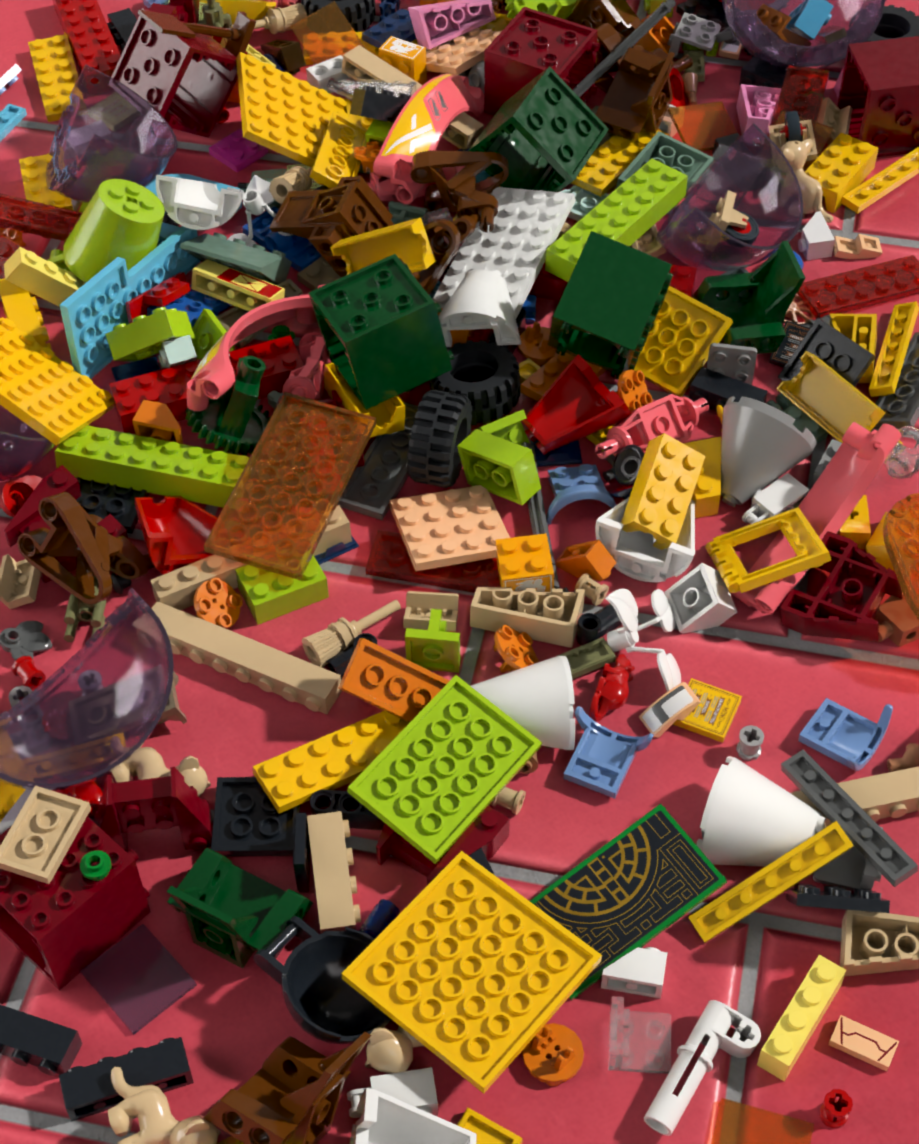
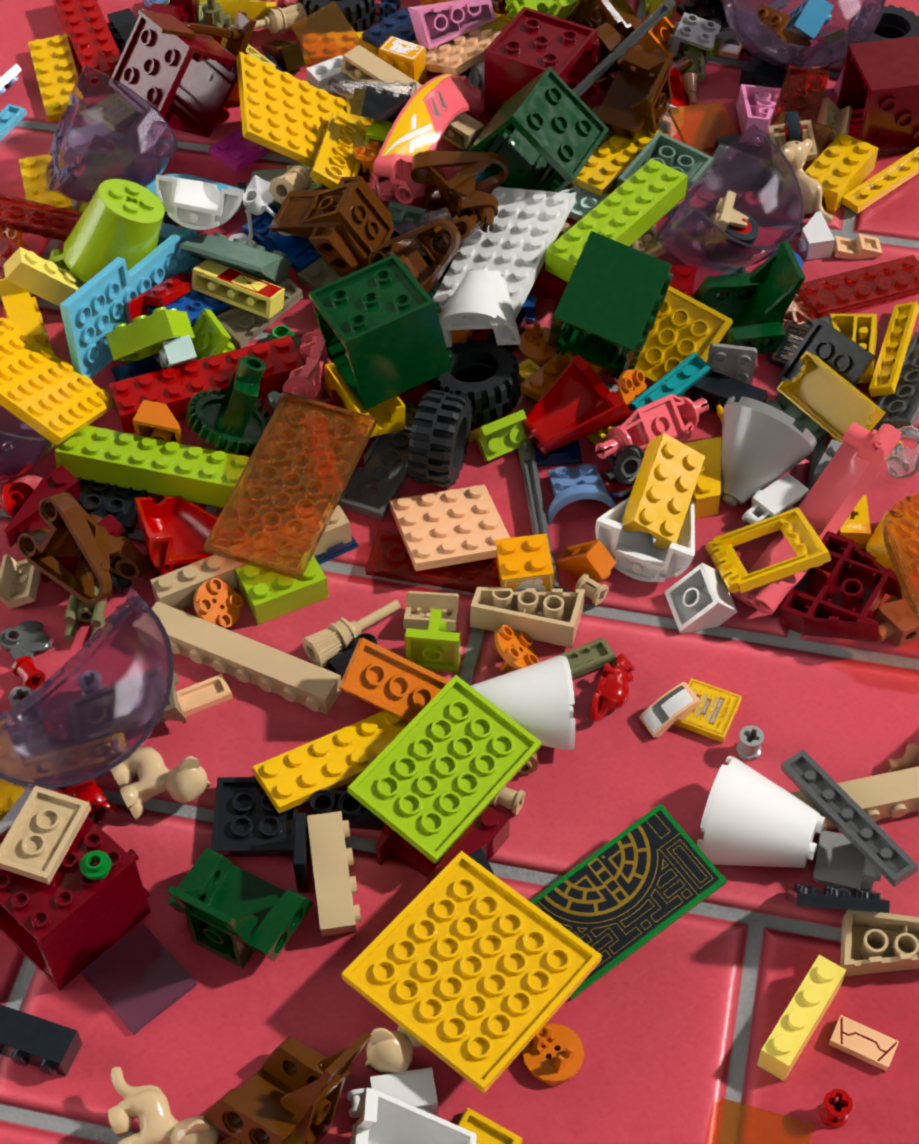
(90, 1088): black brick -> none
(154, 805): dark red wedge -> none
(203, 695): none -> light nougat tile
(215, 372): coral panel -> none
(314, 983): black windscreen -> none
(379, 918): clear blue piece -> none
(404, 239): yellow brick -> none
(499, 466): lime brick -> none
(596, 625): black piece -> none
(602, 756): medium blue piece -> none
(627, 636): white plant -> none
(637, 973): white slope -> none
(638, 1040): clear bracket -> none
(675, 381): none -> teal tile
(711, 1032): white piece -> none
(770, 881): yellow plate -> none
(845, 734): medium blue piece -> none

